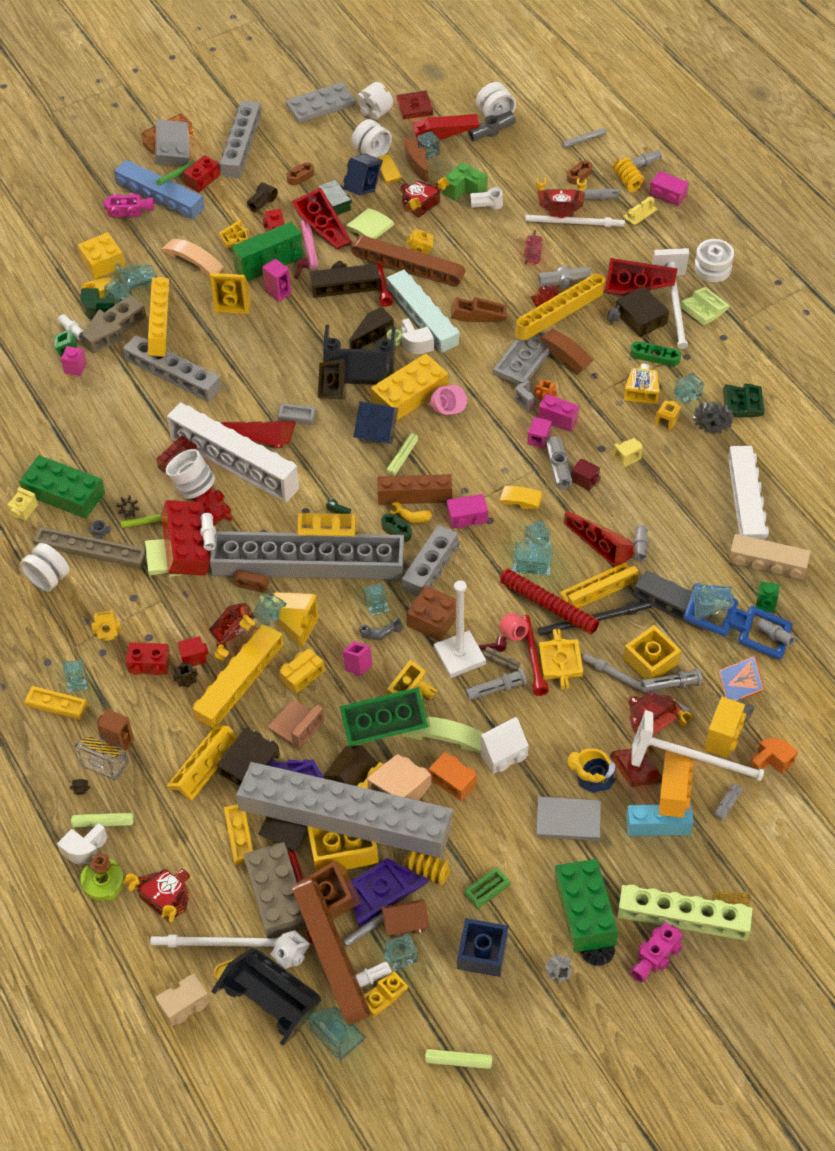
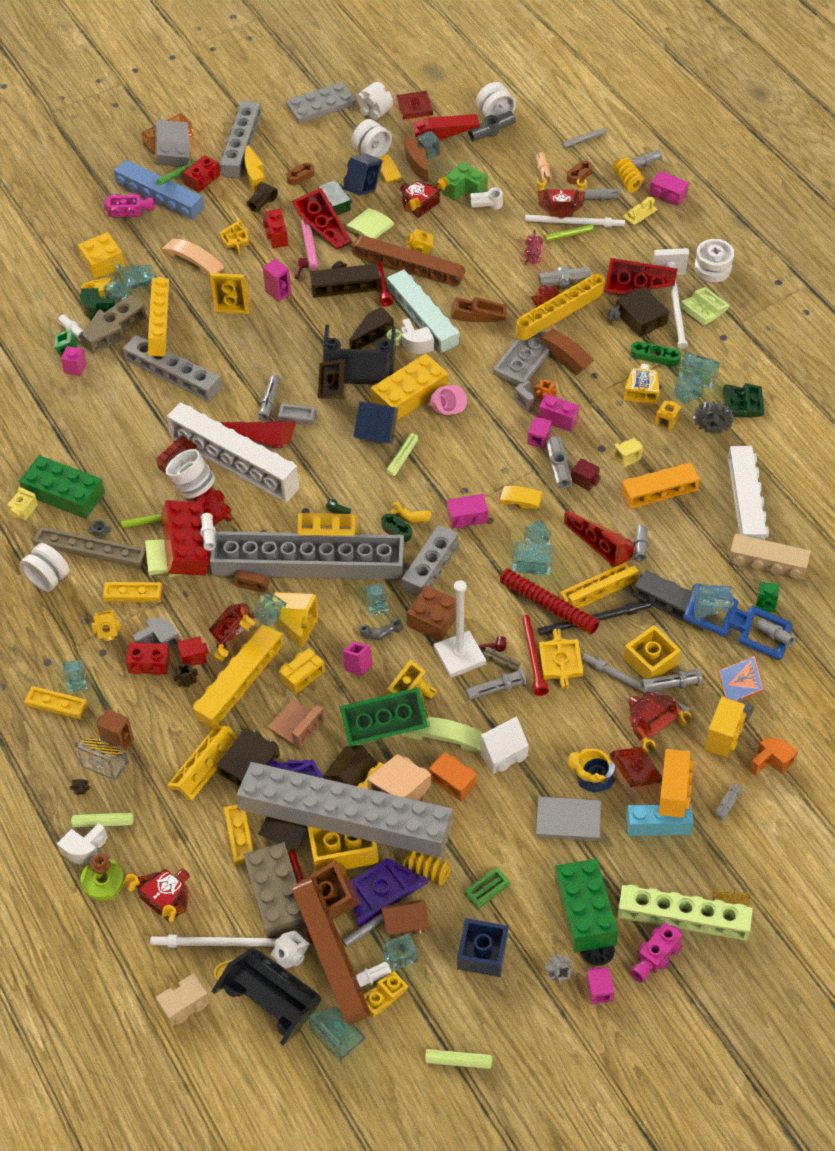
(124, 503): dark brown gear -> none
(132, 592): none -> yellow tile
(158, 631): none -> light grey brick
(254, 169): none -> yellow slope
(268, 398): none -> light grey pin
(279, 243): green brick -> none
(414, 489): dark orange brick -> none
(514, 627): coral head -> none
(543, 167): none -> light nougat pin
(571, 232): none -> lime bar
(599, 985): none -> dark pink brick
(644, 739): white tile -> none
(660, 485): none -> light orange brick
(702, 367): none -> clear light blue brick

